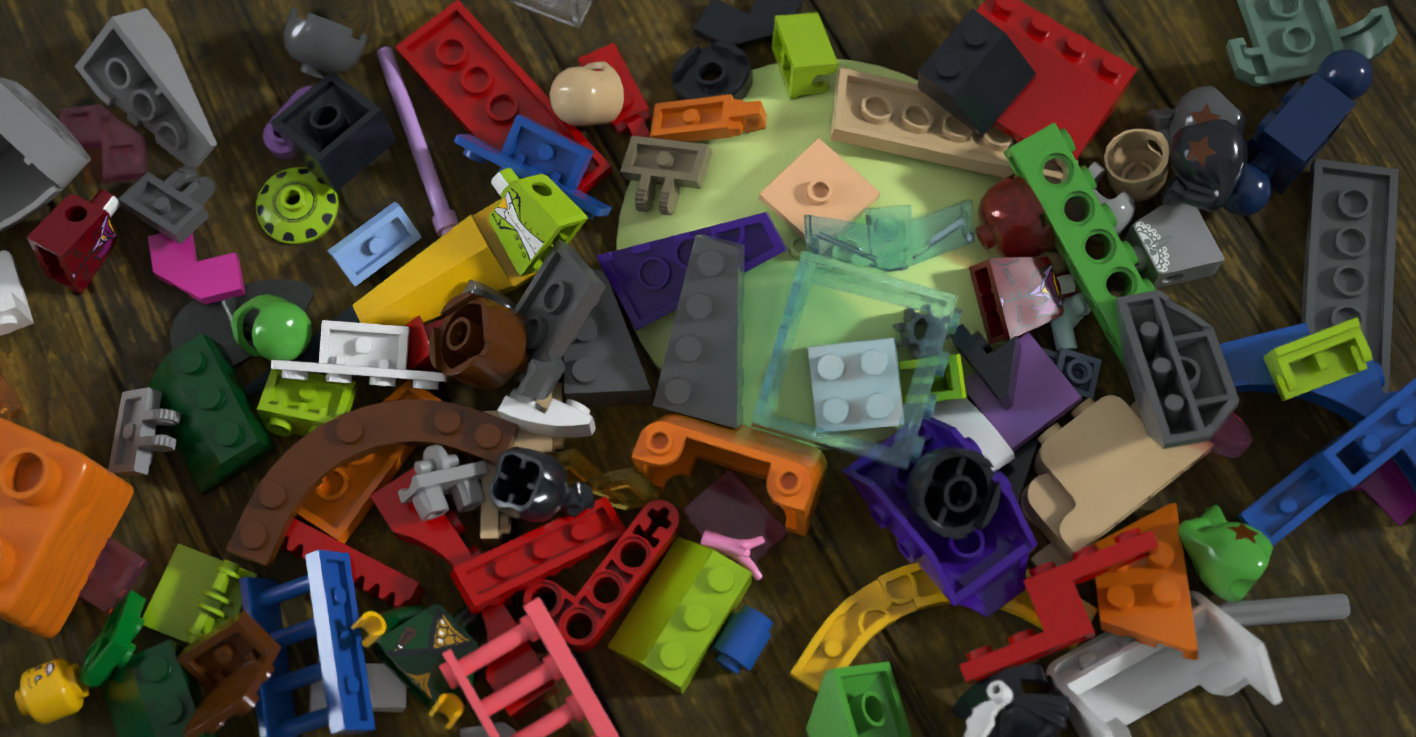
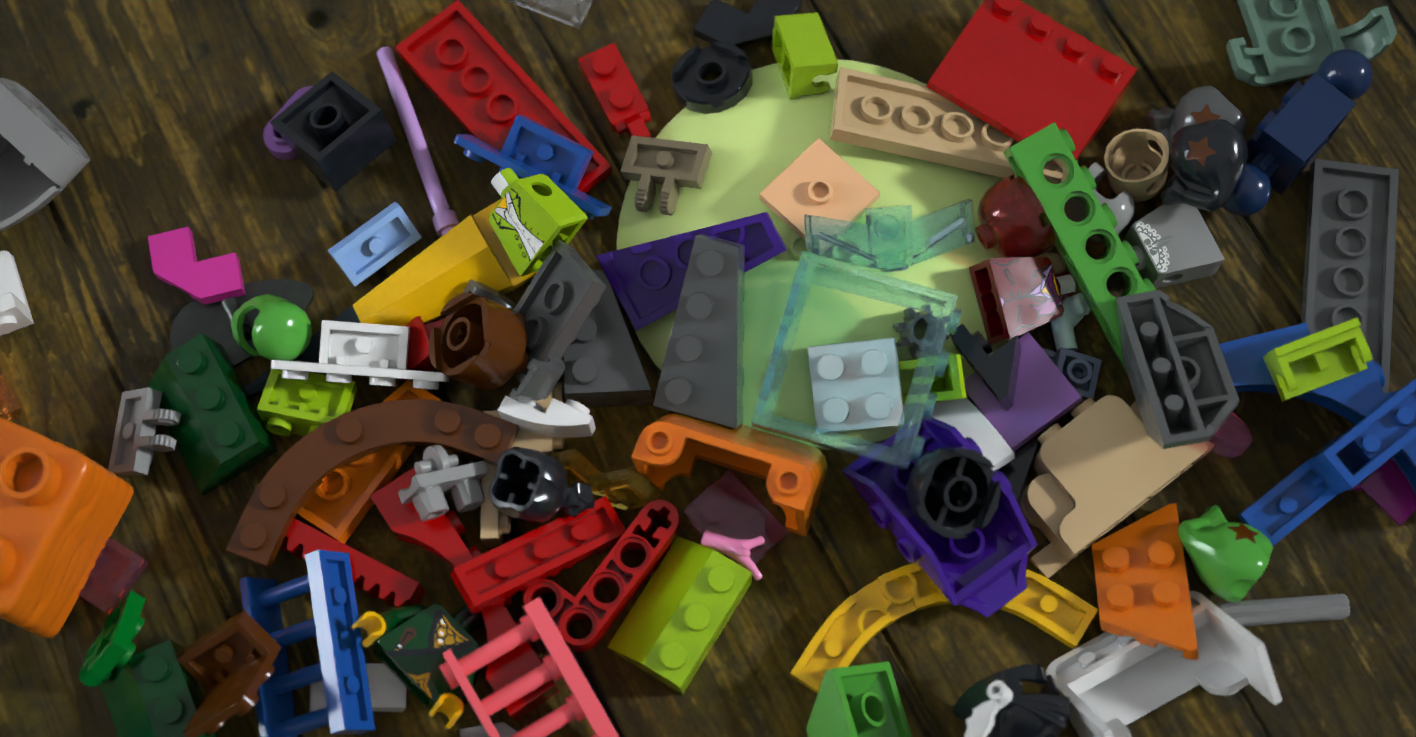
(51, 691): yellow head -> none
(75, 239): dark red torso -> none
(121, 146): clear pink tile -> none
(141, 73): light grey wedge -> none
(171, 205): dark grey hinge -> none
(195, 595): lime hinge -> none
(297, 222): lime dish -> none
(321, 44): dark grey cylinder -> none
(586, 95): tan helmet -> none
(706, 118): orange hinge -> none
(742, 640): blue brick -> none
(975, 73): black slope -> none
(1059, 604): red bracket -> none

